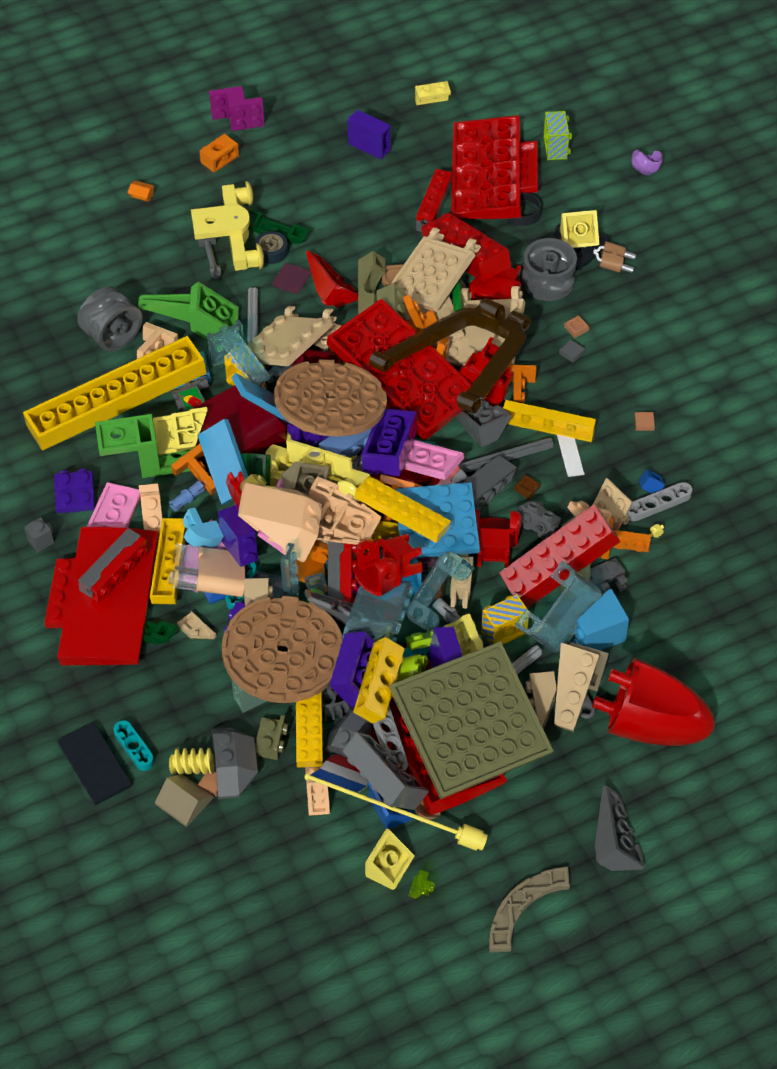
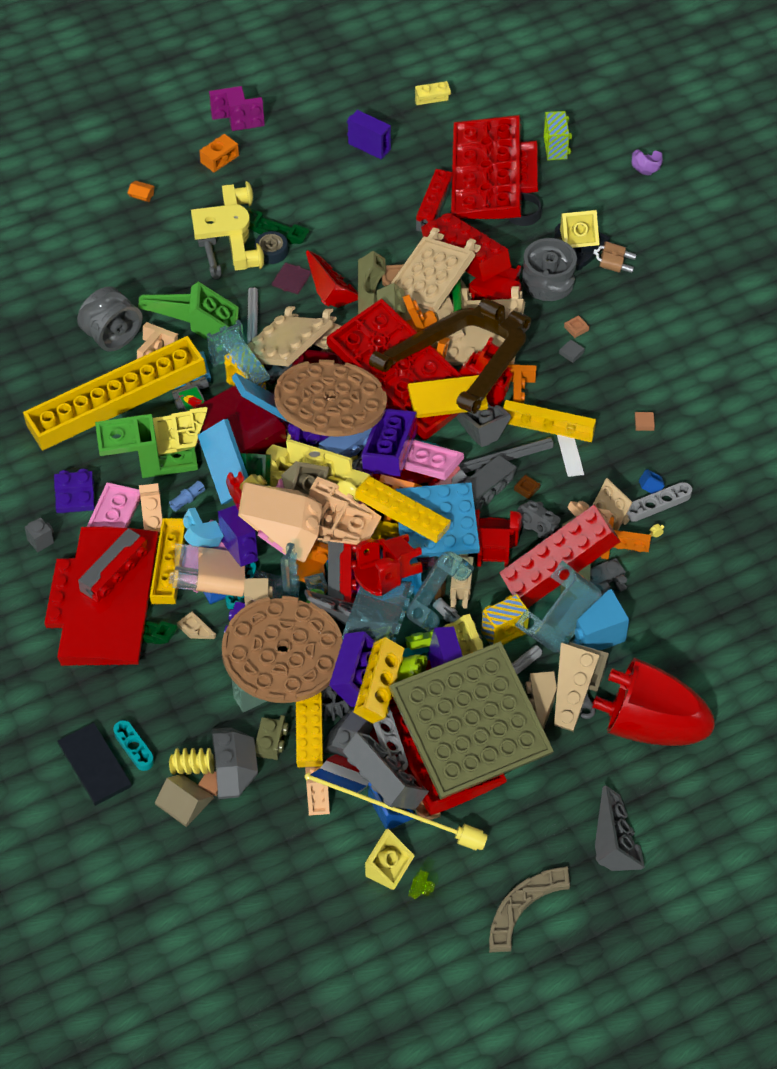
(198, 469): orange bracket -> none
(440, 396): none -> yellow tile

